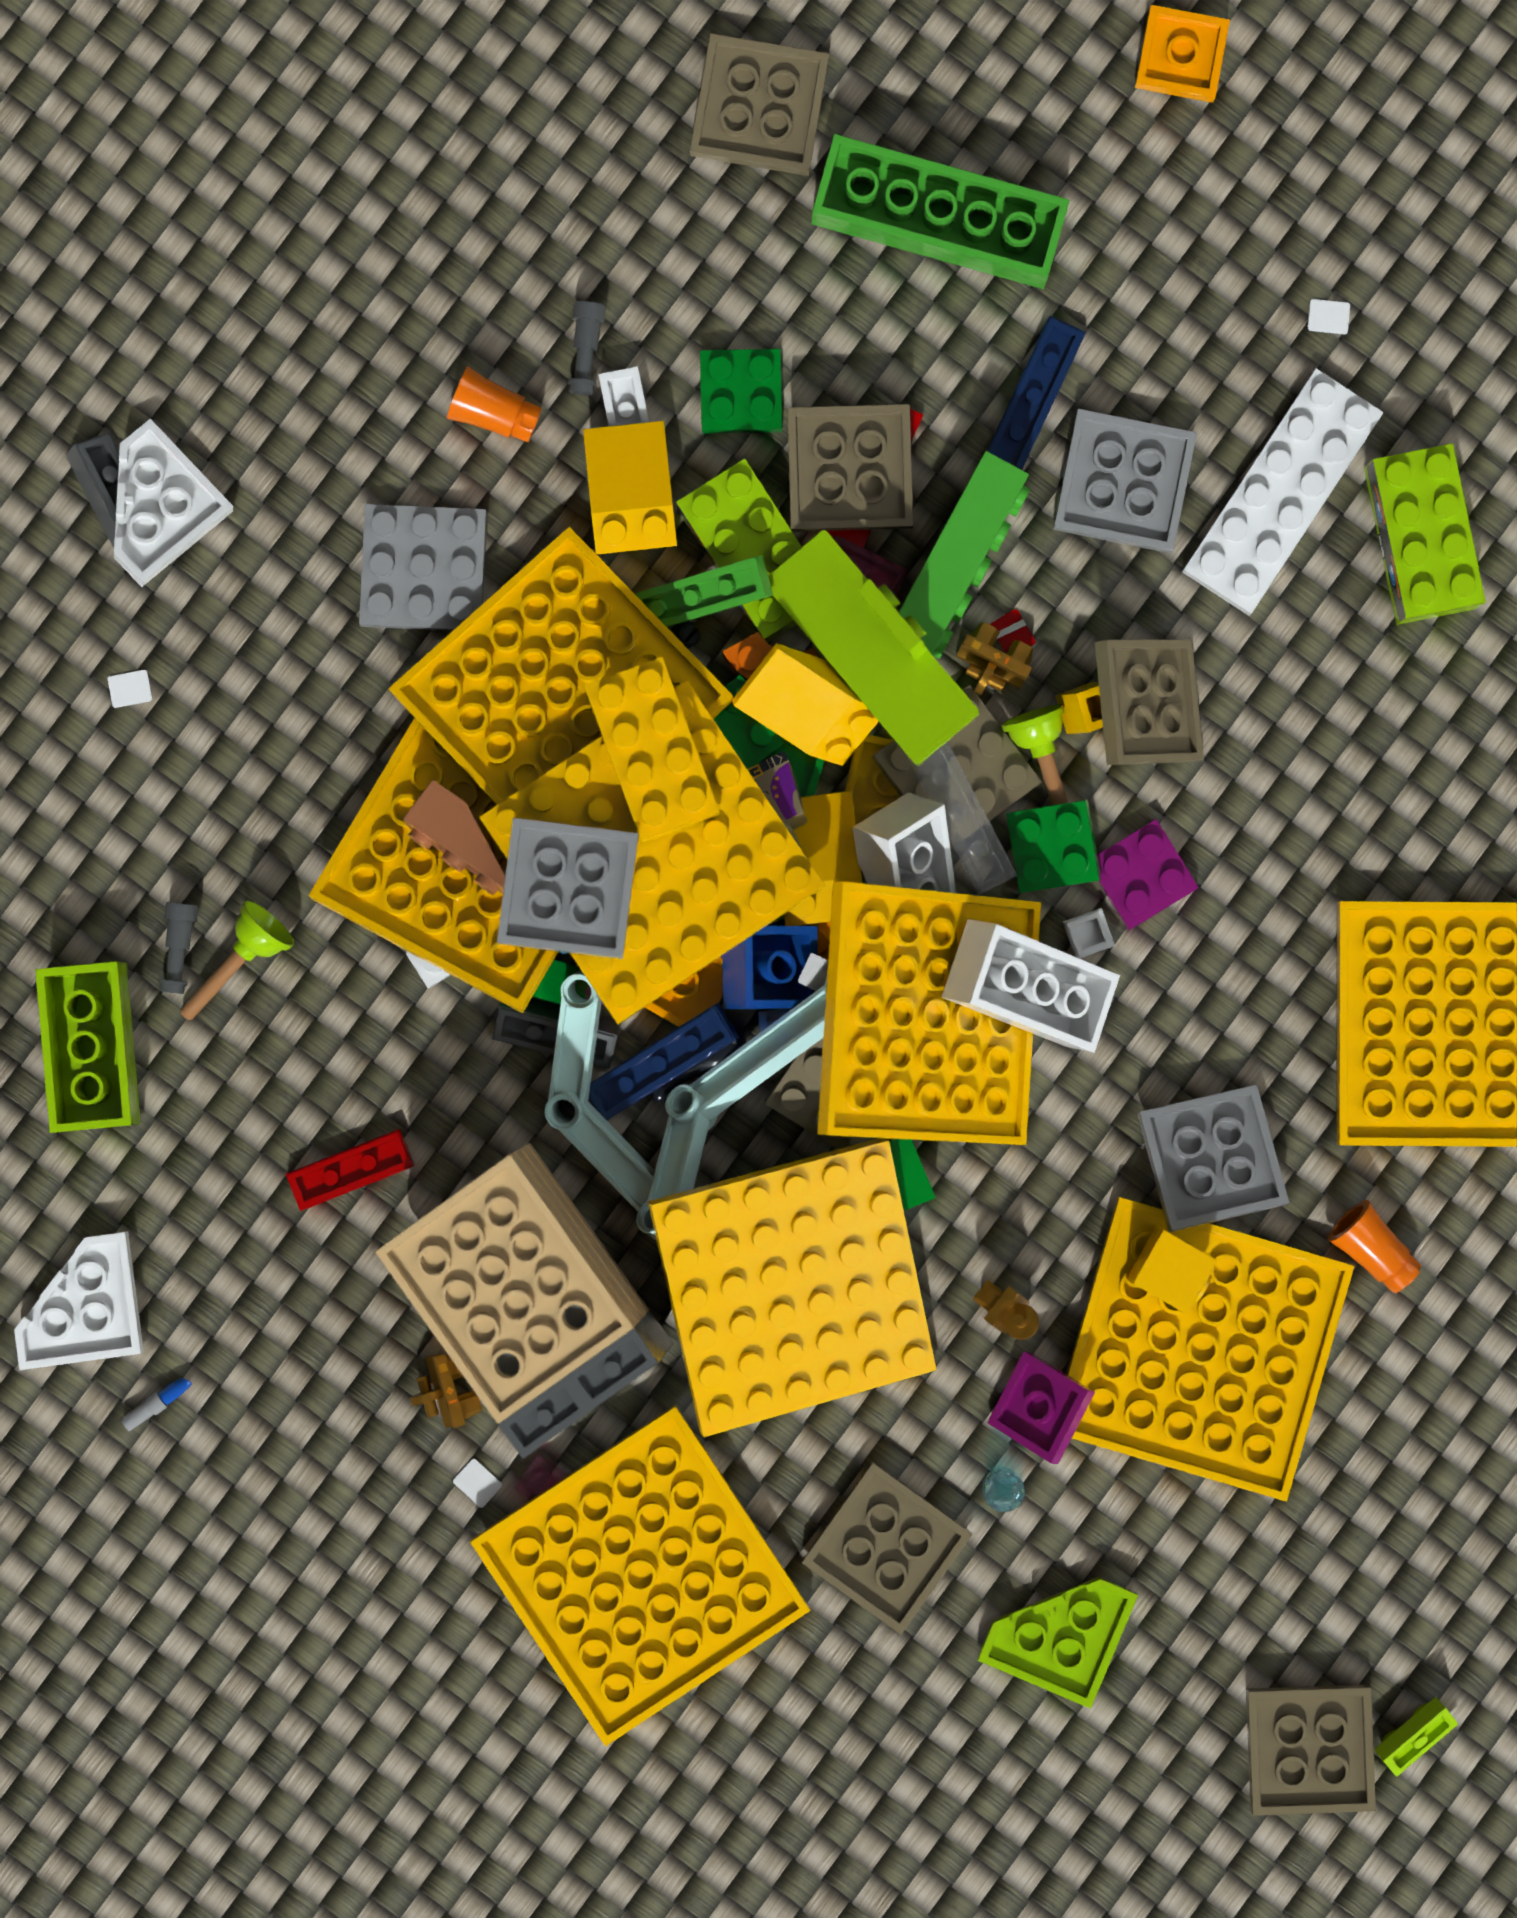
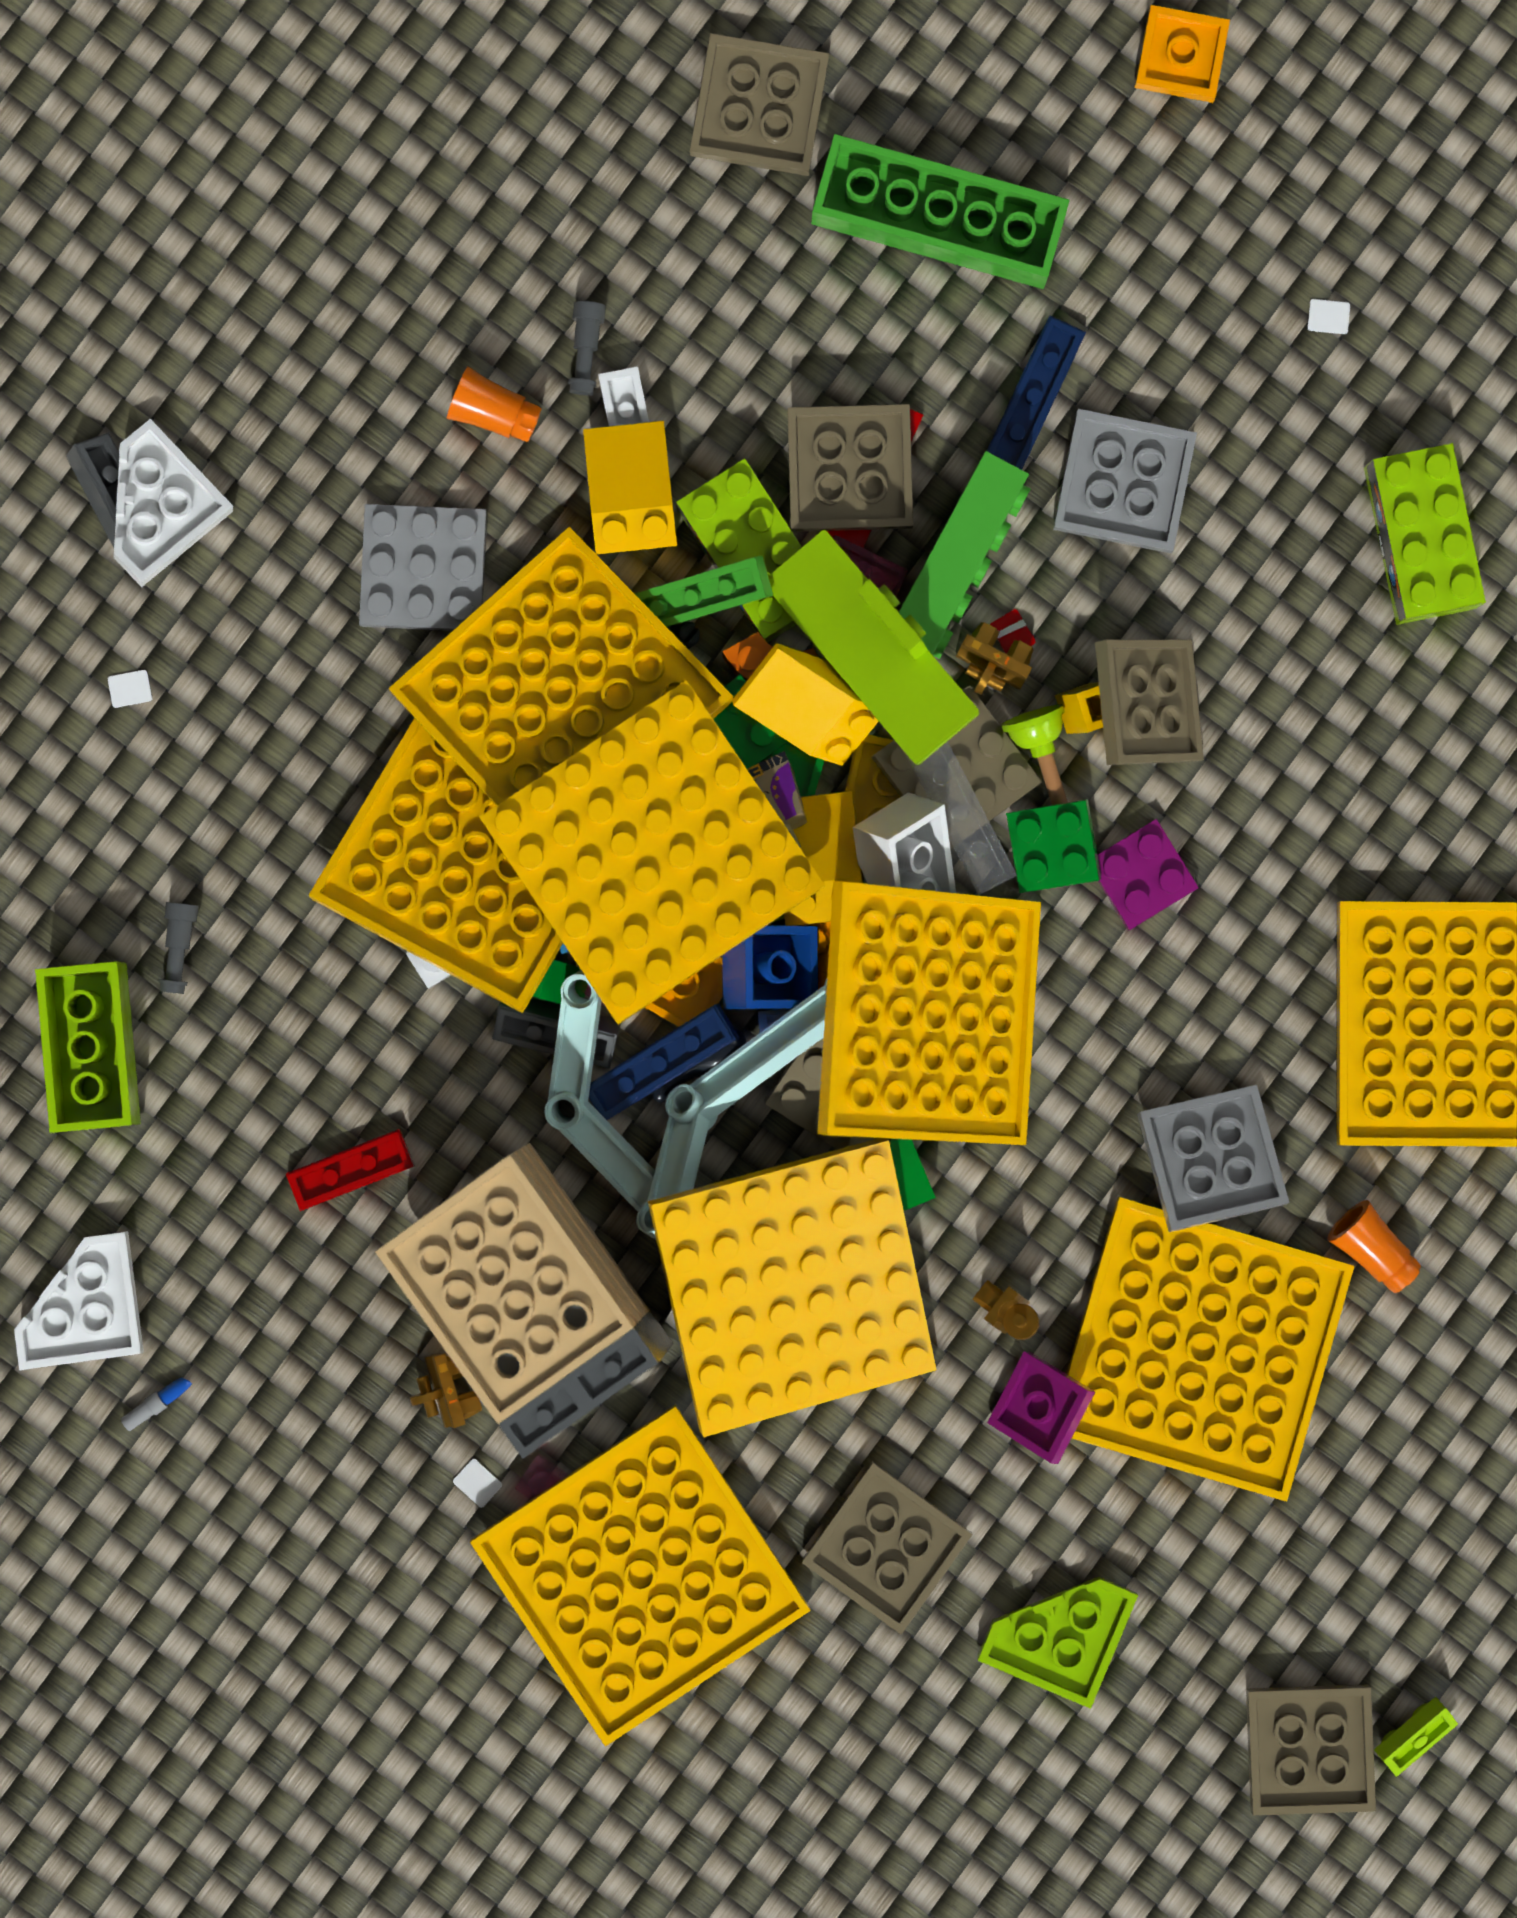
(258, 935): lime piece -> none
(448, 825): nougat slope -> none
(567, 888): light grey plate -> none
(651, 749): yellow plate -> none
(741, 391): green plate -> none
(814, 972): white sticker -> none
(998, 1483): clear light blue wheel -> none
(1030, 985): white brick -> none
(1088, 933): white tile -> none
(1172, 1270): yellow head -> none
(1282, 492): white plate -> none

